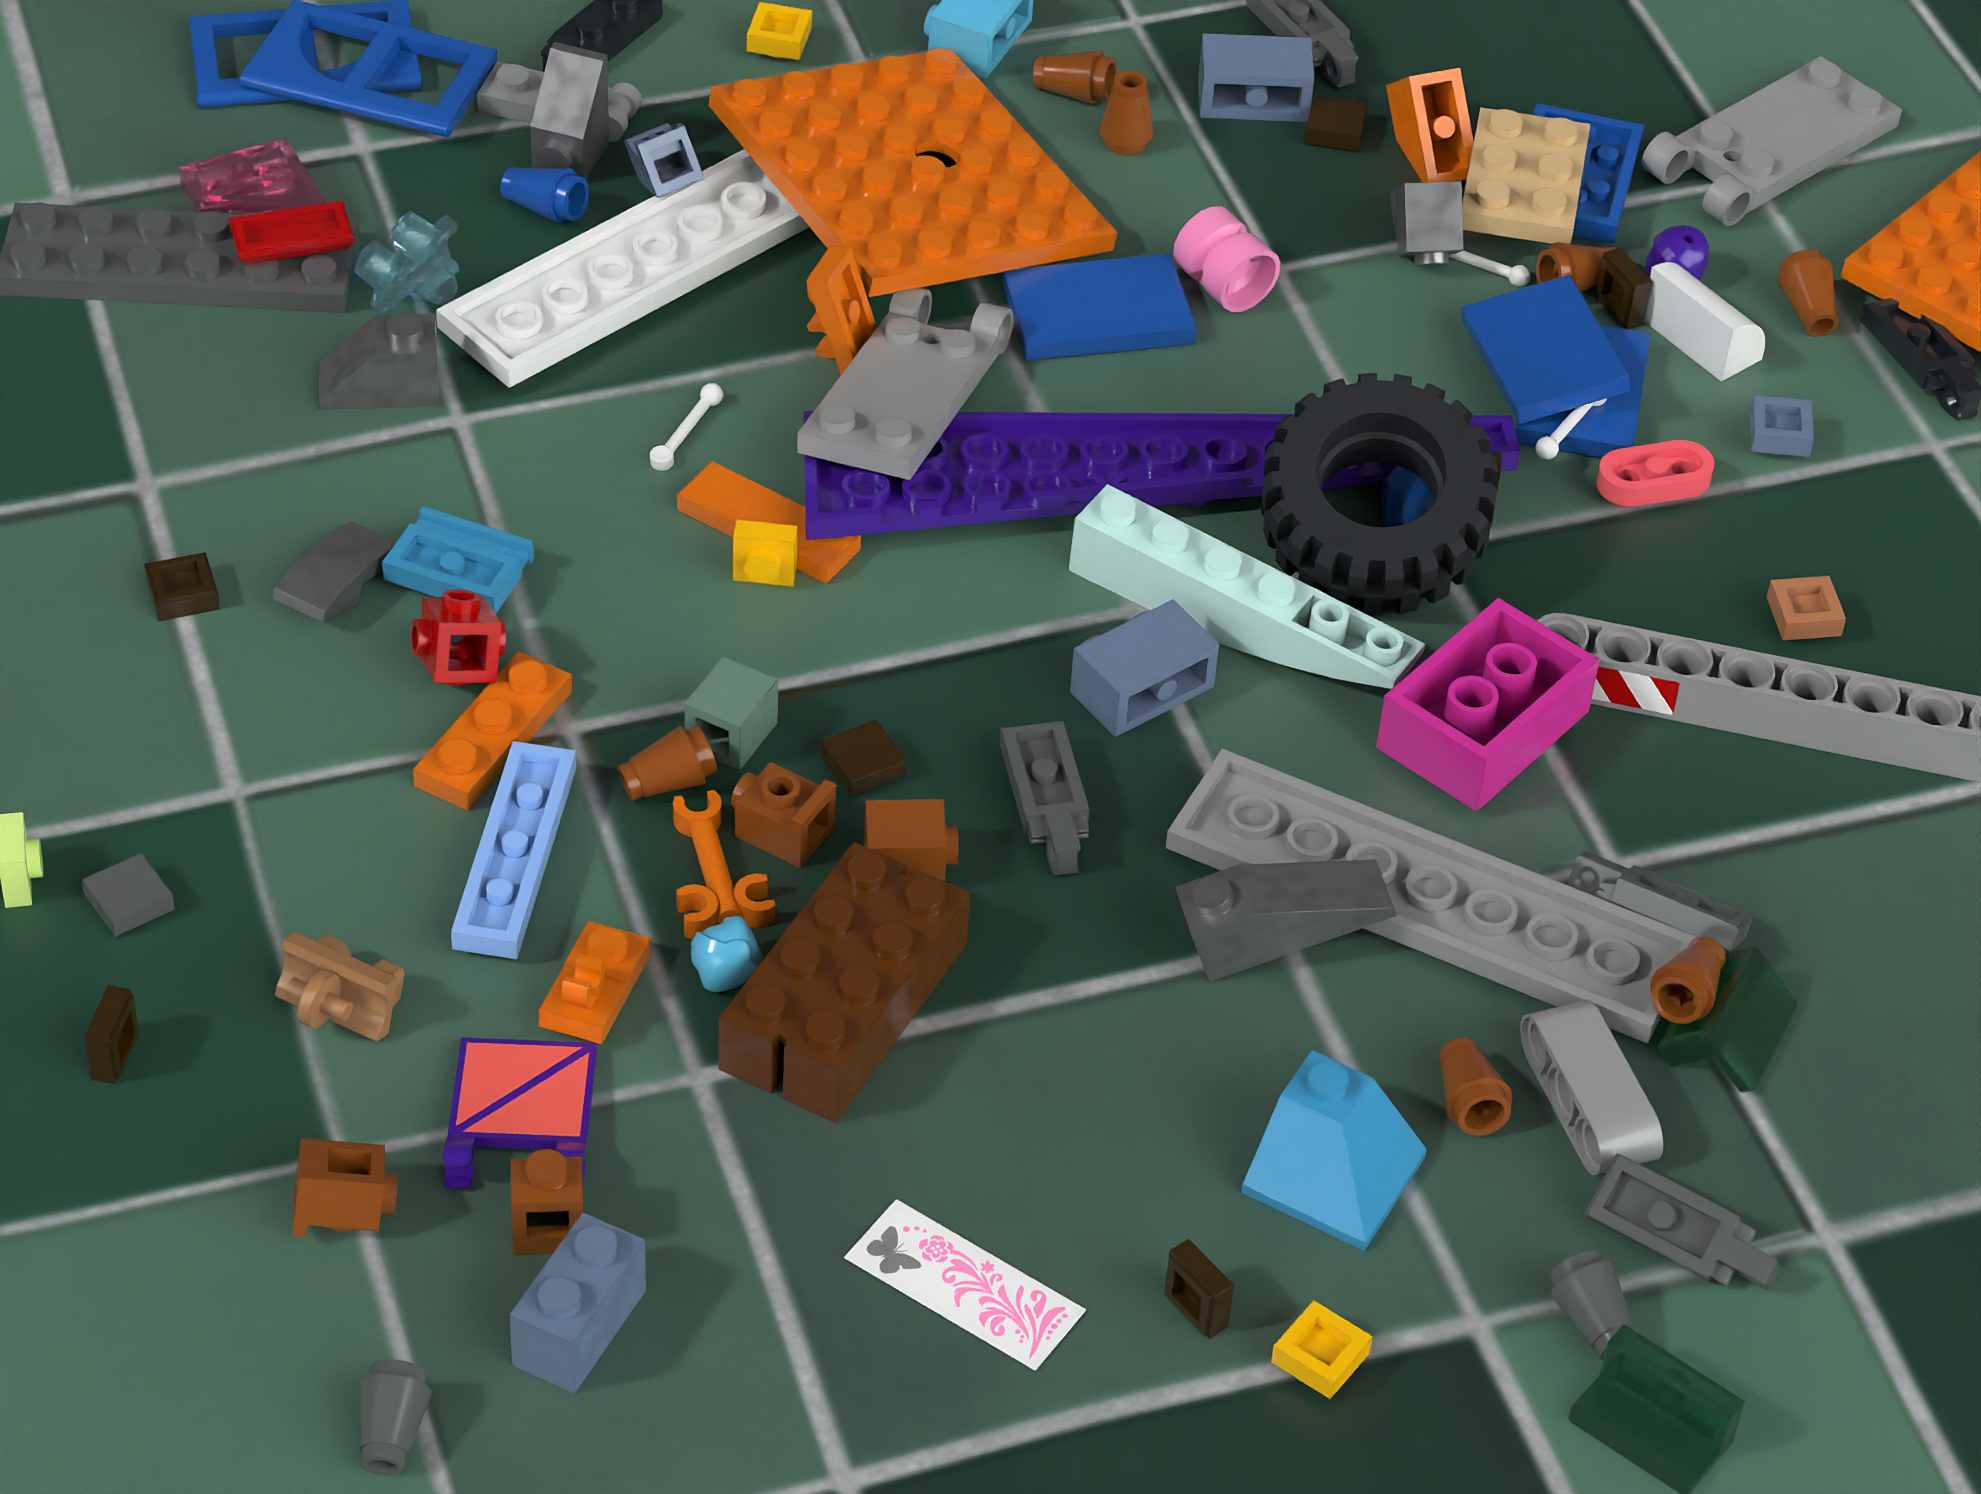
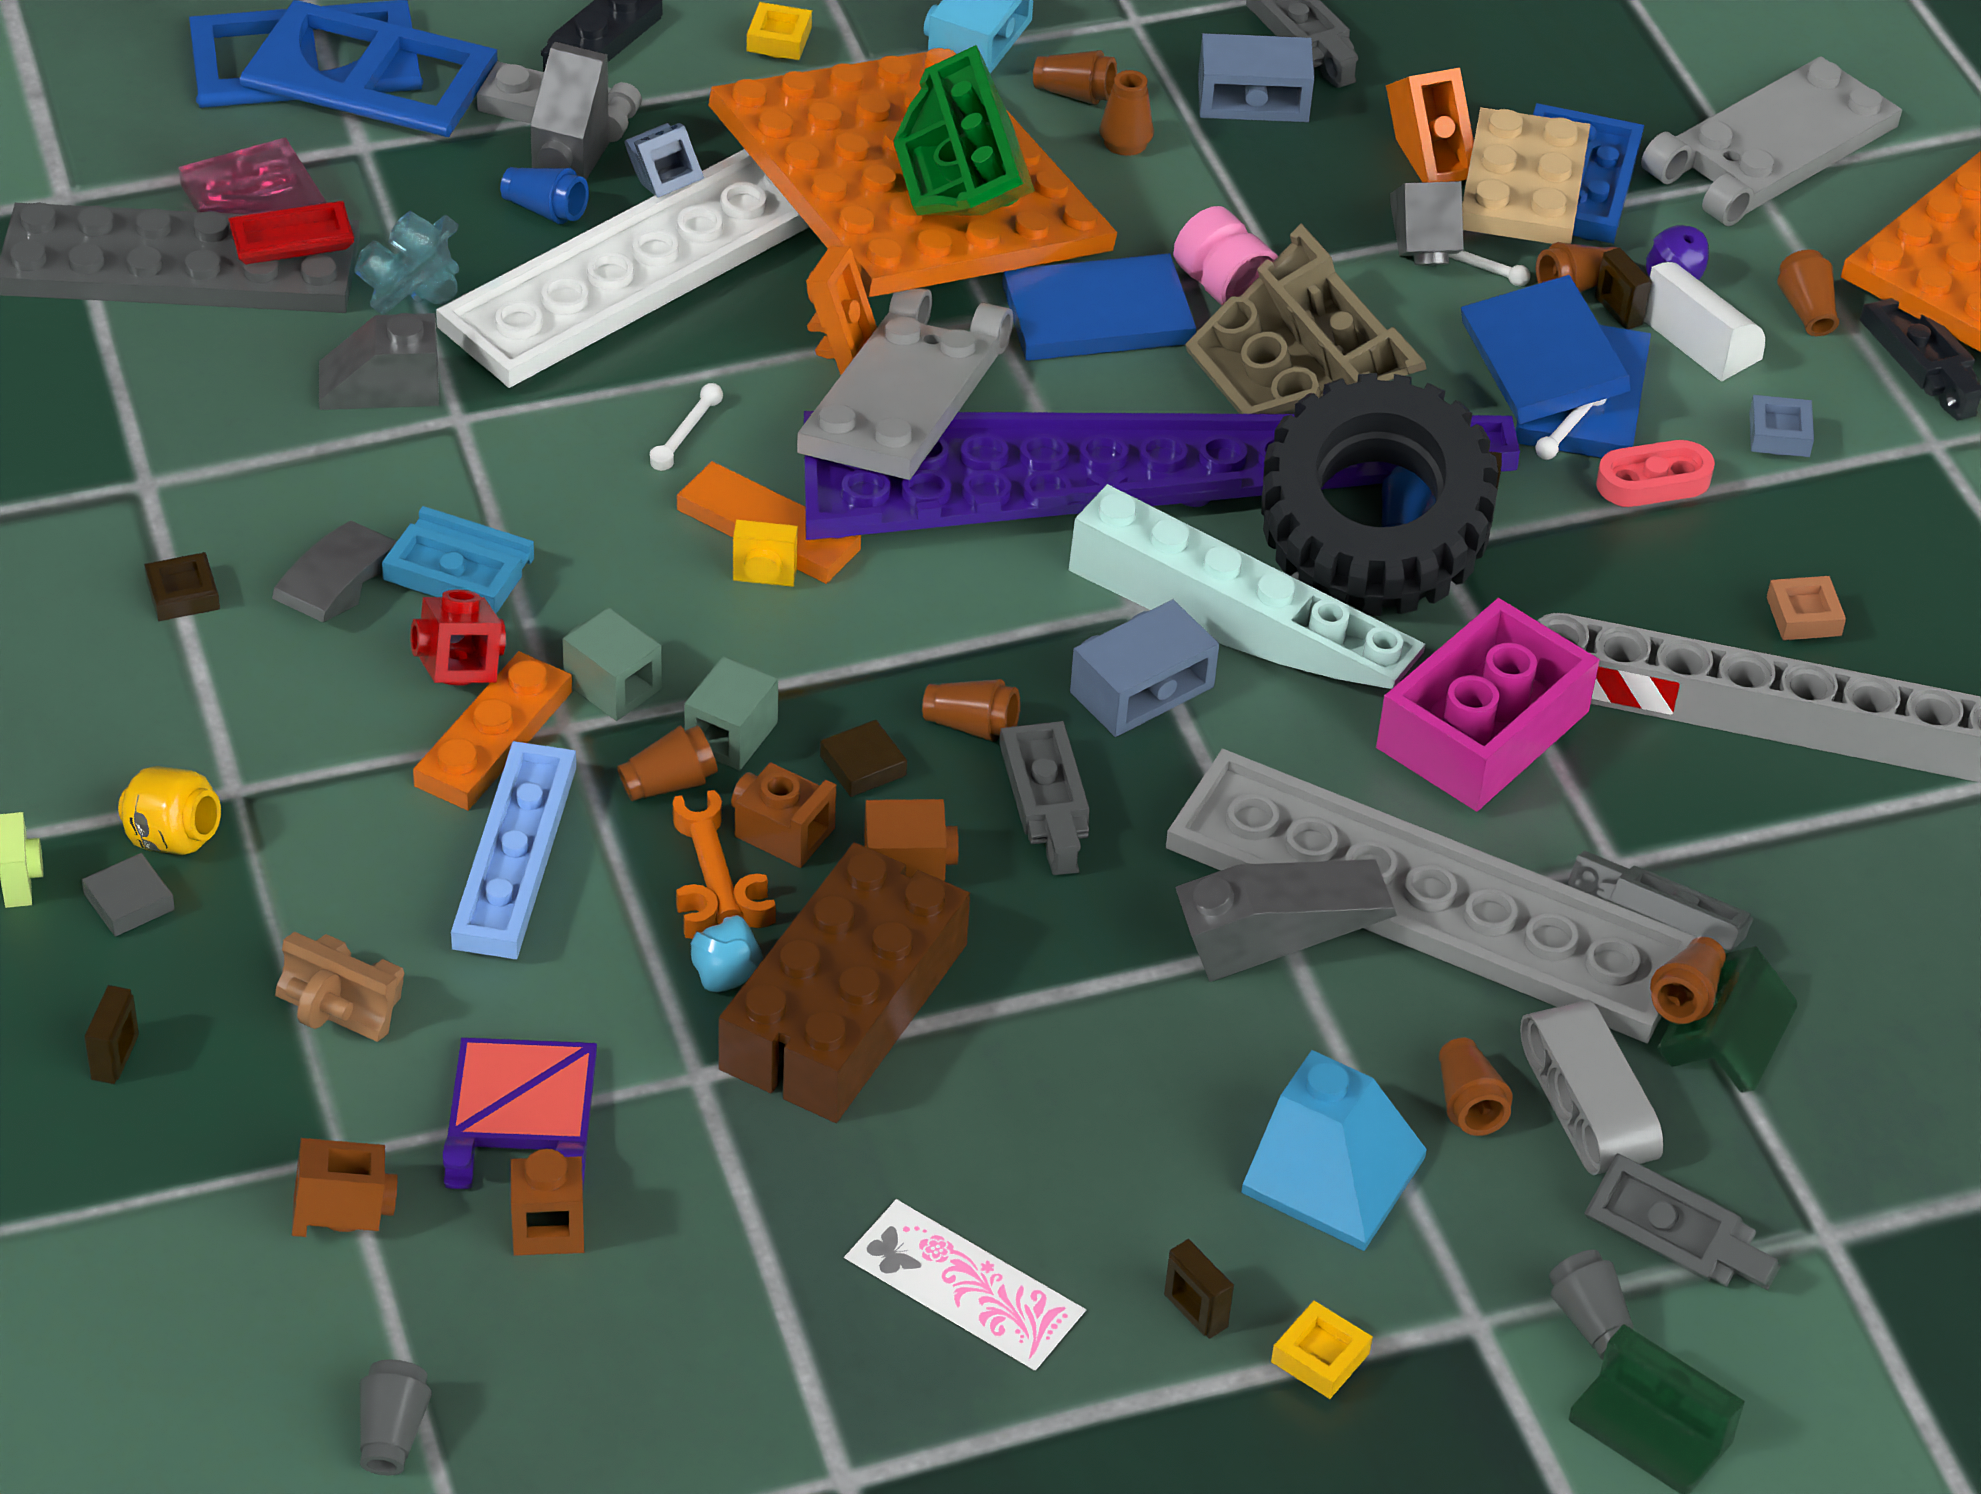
(169, 810): none -> yellow head
(578, 1302): sand blue brick -> none
(594, 982): orange plate -> none
(612, 663): none -> sand green brick
(960, 142): none -> green wedge
(973, 707): none -> dark orange cone
(1296, 334): none -> dark tan wedge
(1335, 123): dark brown tile -> none

